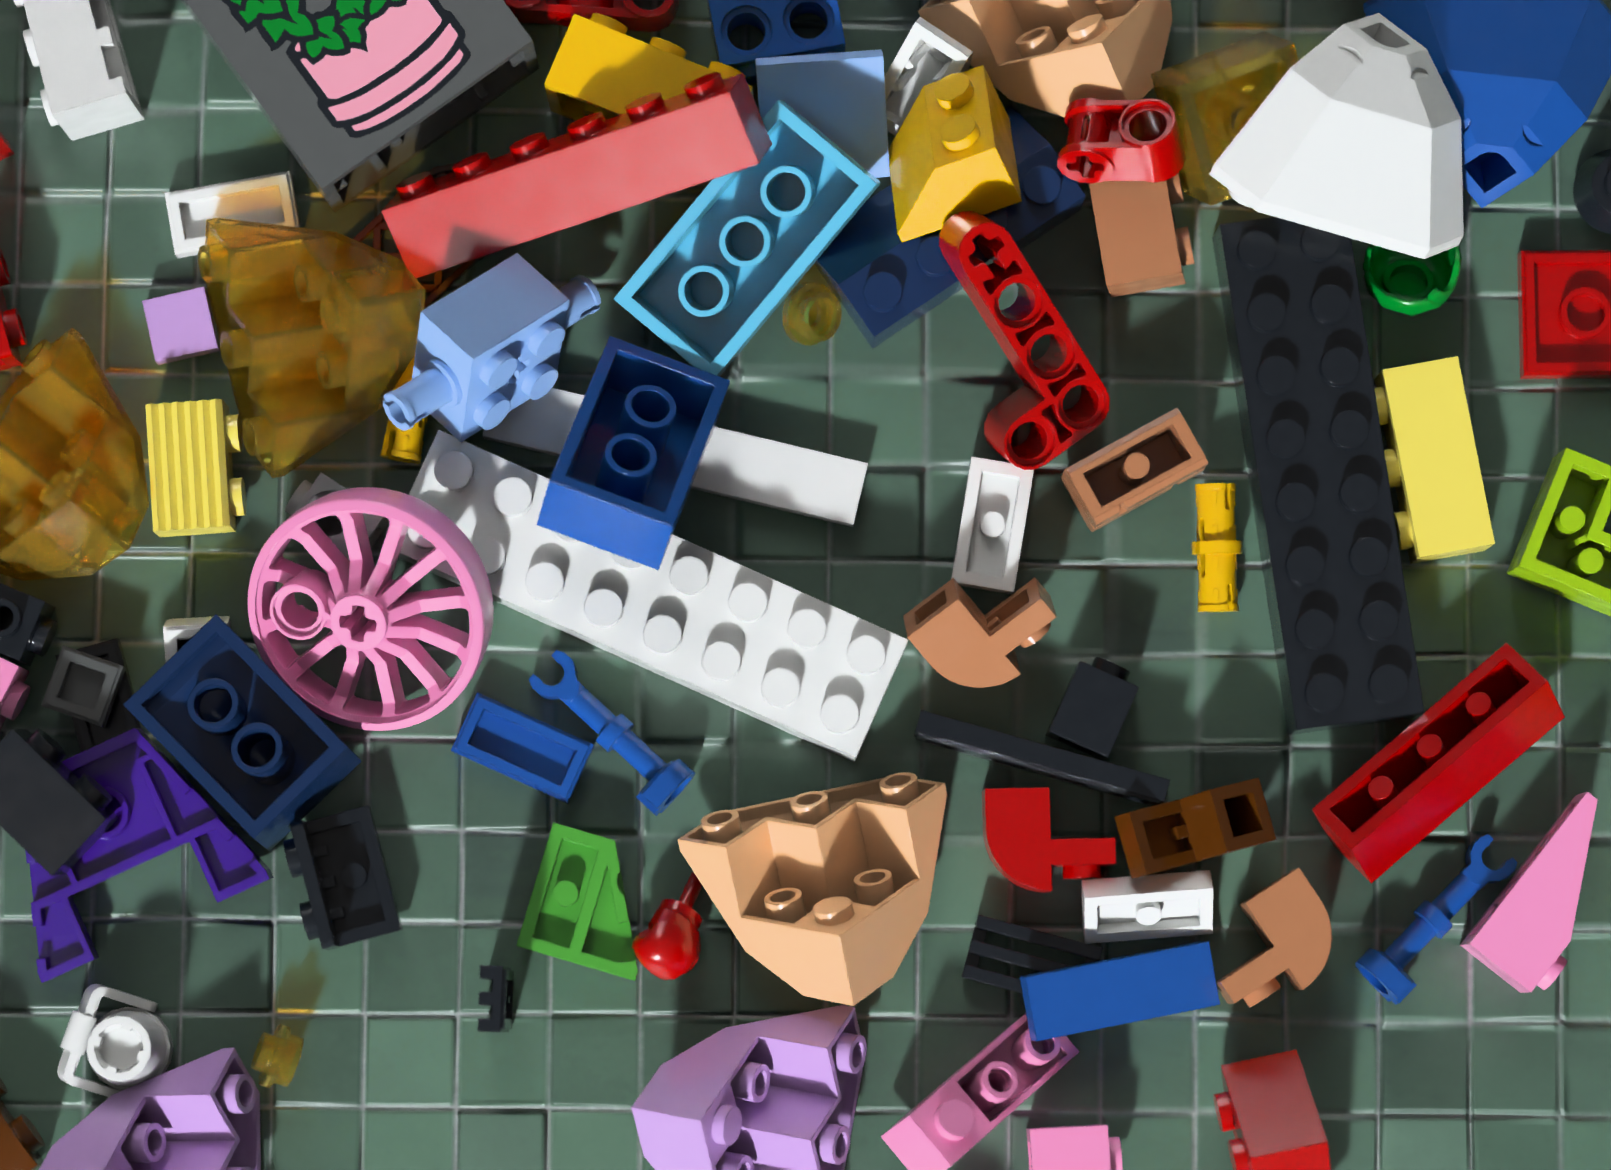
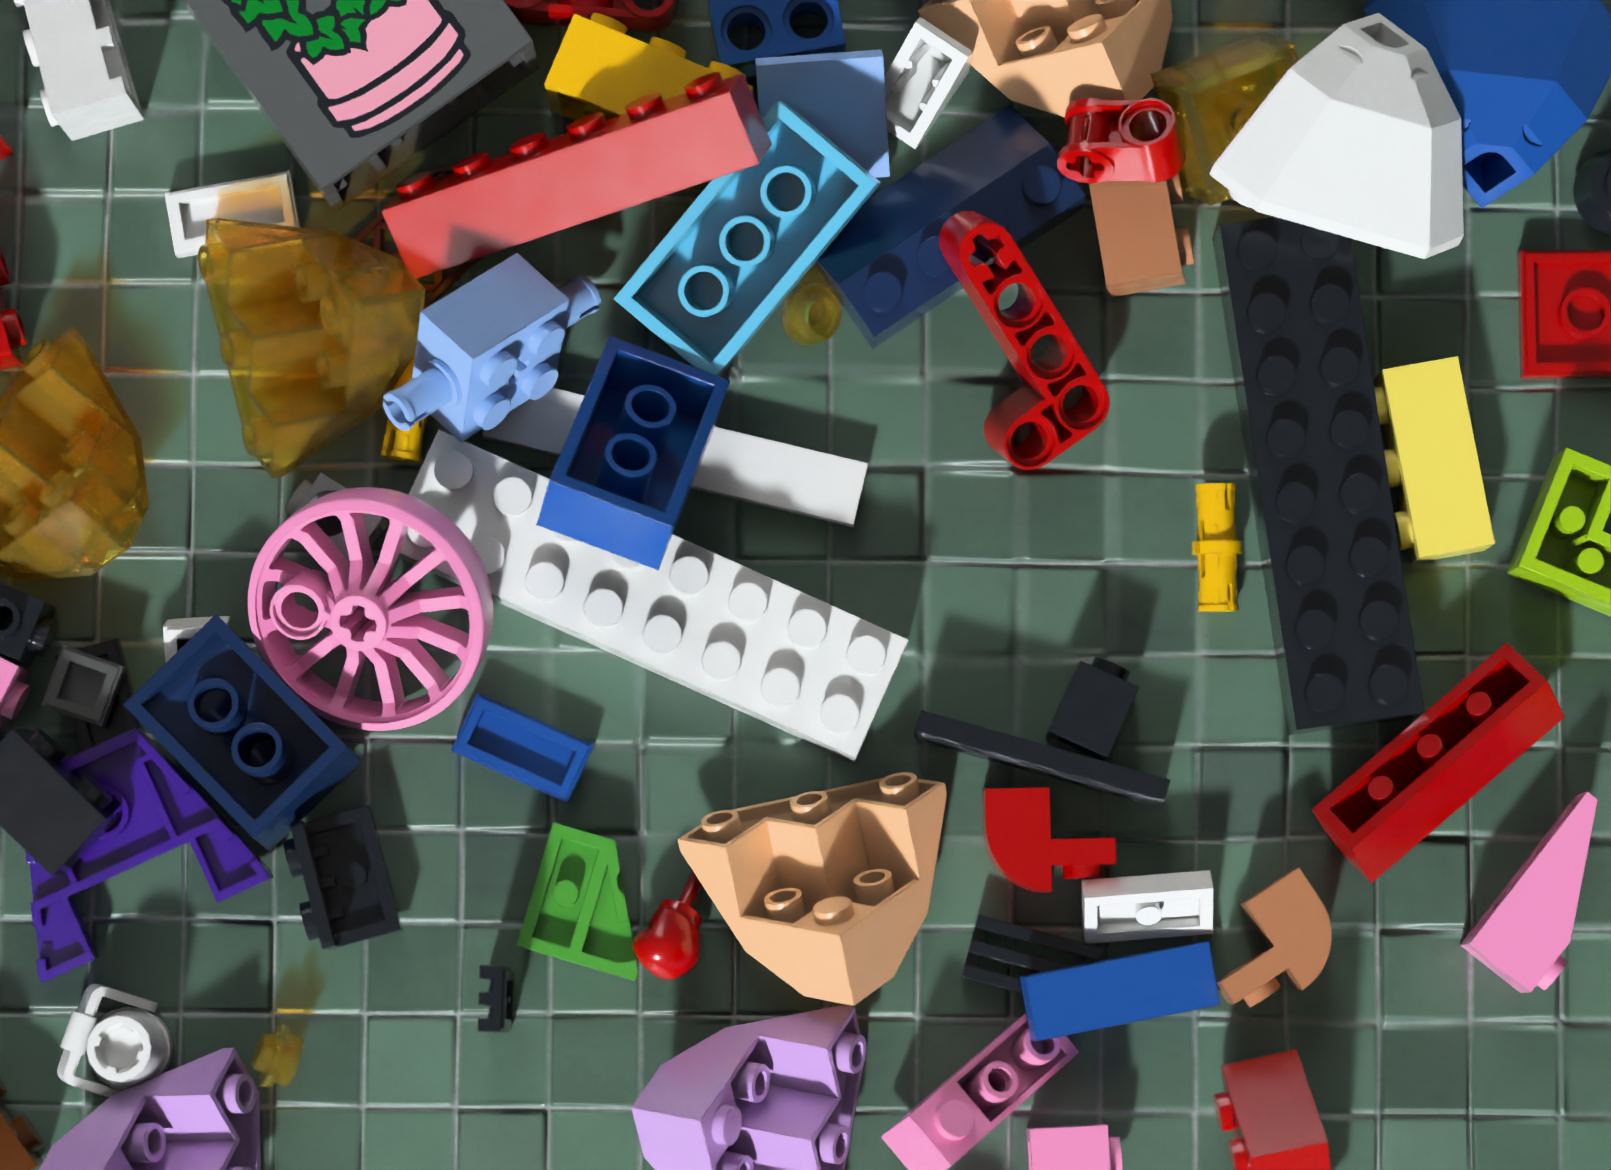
(181, 325): lavender tile -> none
(193, 467): light yellow brick -> none
(615, 733): blue piece -> none
(952, 155): yellow slope -> none
(975, 646): nougat brick -> none
(992, 525): white plate -> none
(1134, 469): nougat brick -> none
(1195, 828): reddish brown brick -> none
(1385, 968): blue piece -> none
(1409, 282): green hair -> none

